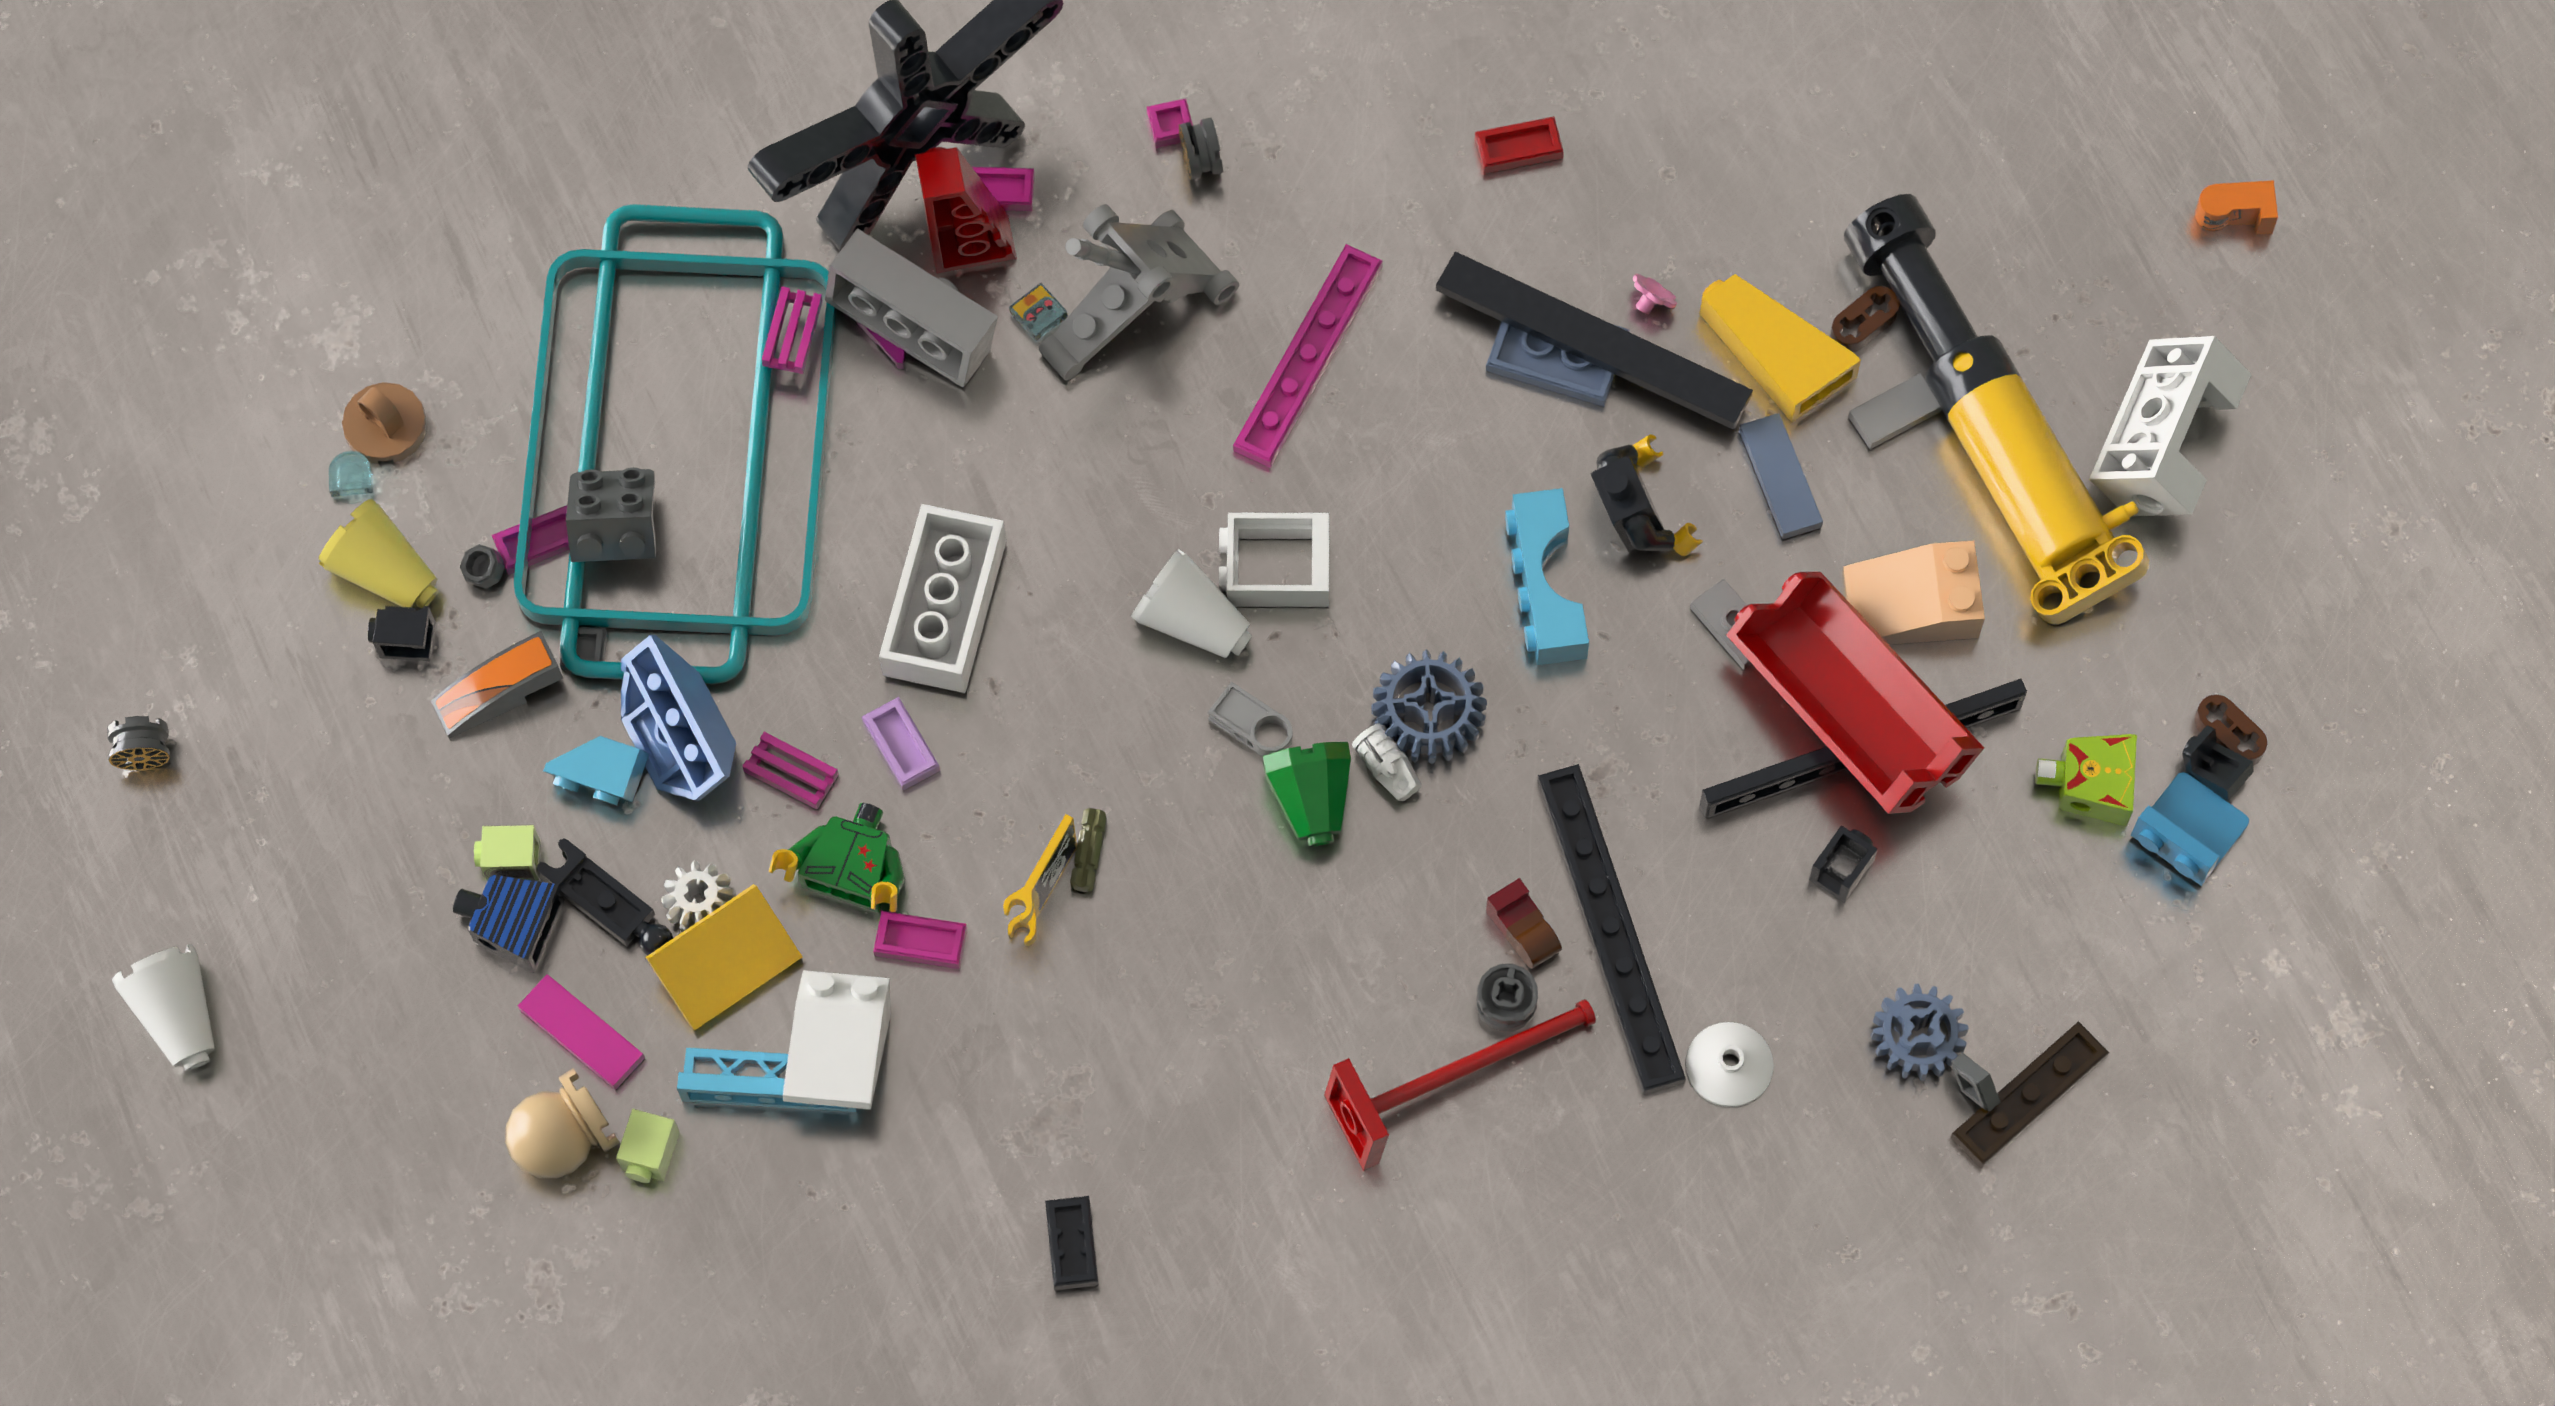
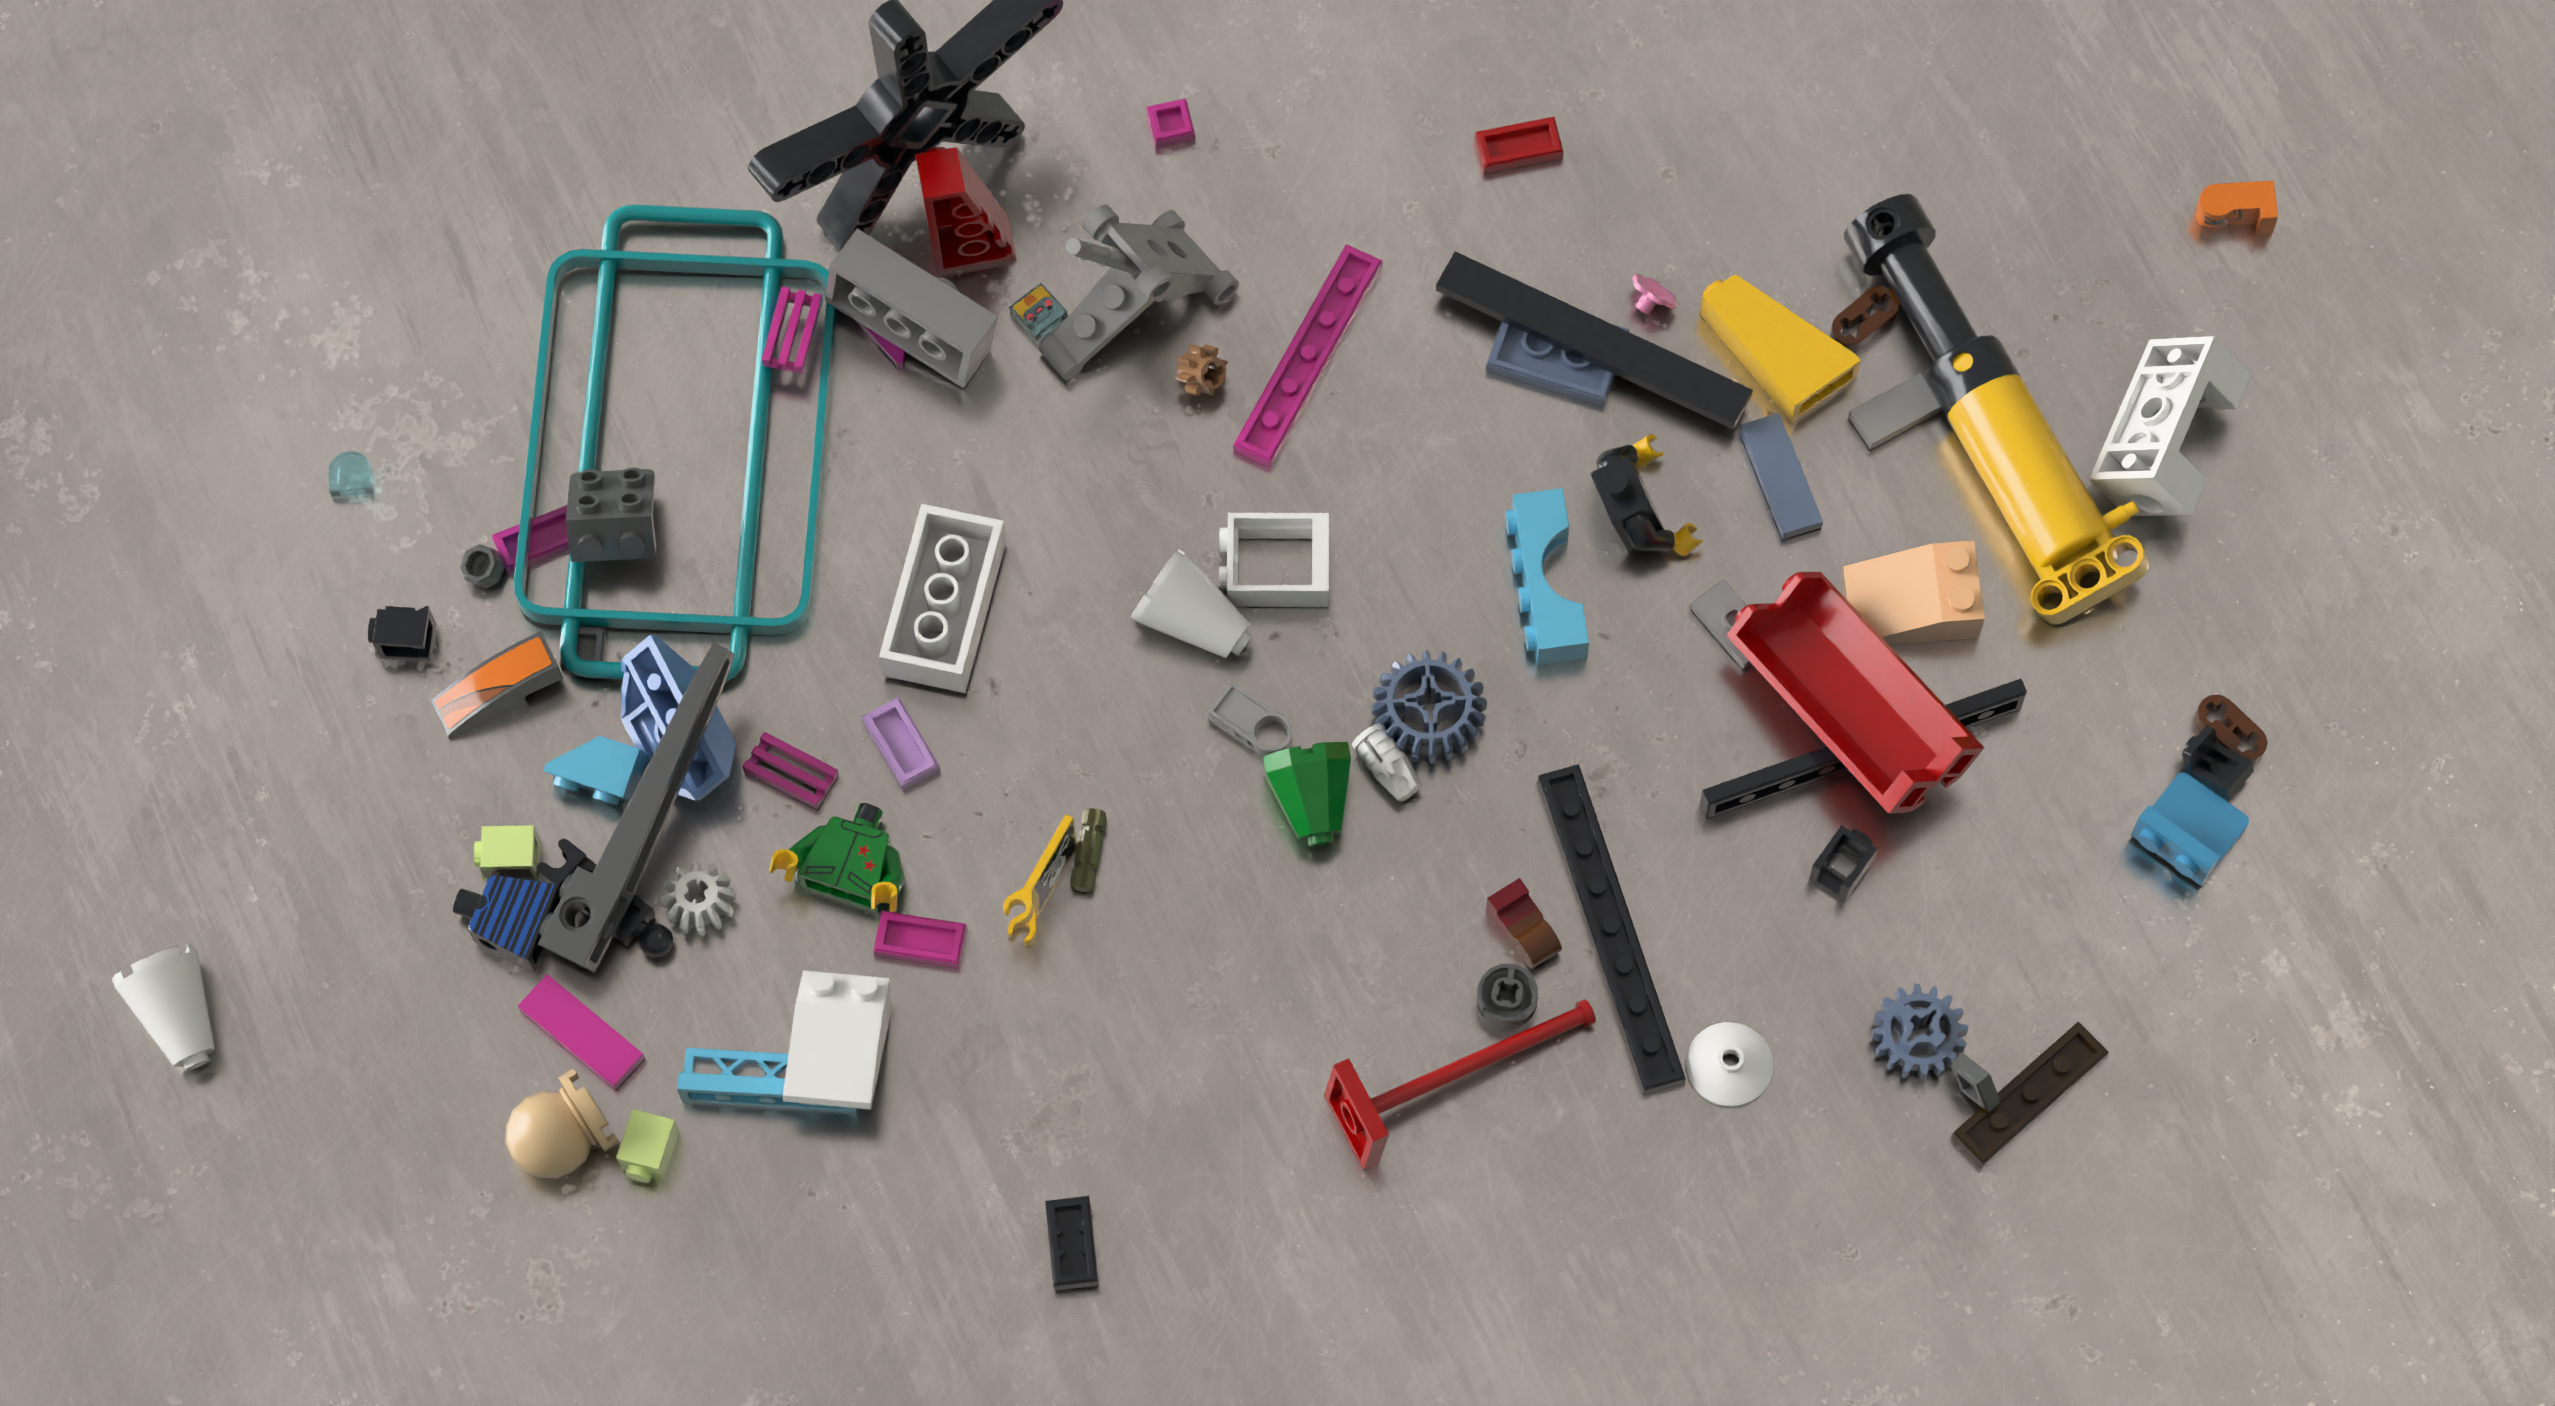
(138, 743): dark grey wheel -> none
(379, 558): light yellow cone -> none
(384, 422): medium nougat tile -> none
(627, 854): none -> dark grey piece
(724, 957): yellow tile -> none
(1009, 186): dark pink tile -> none
(1201, 369): none -> medium nougat gear
(1206, 148): dark grey wheel -> none
(2094, 776): lime torso -> none

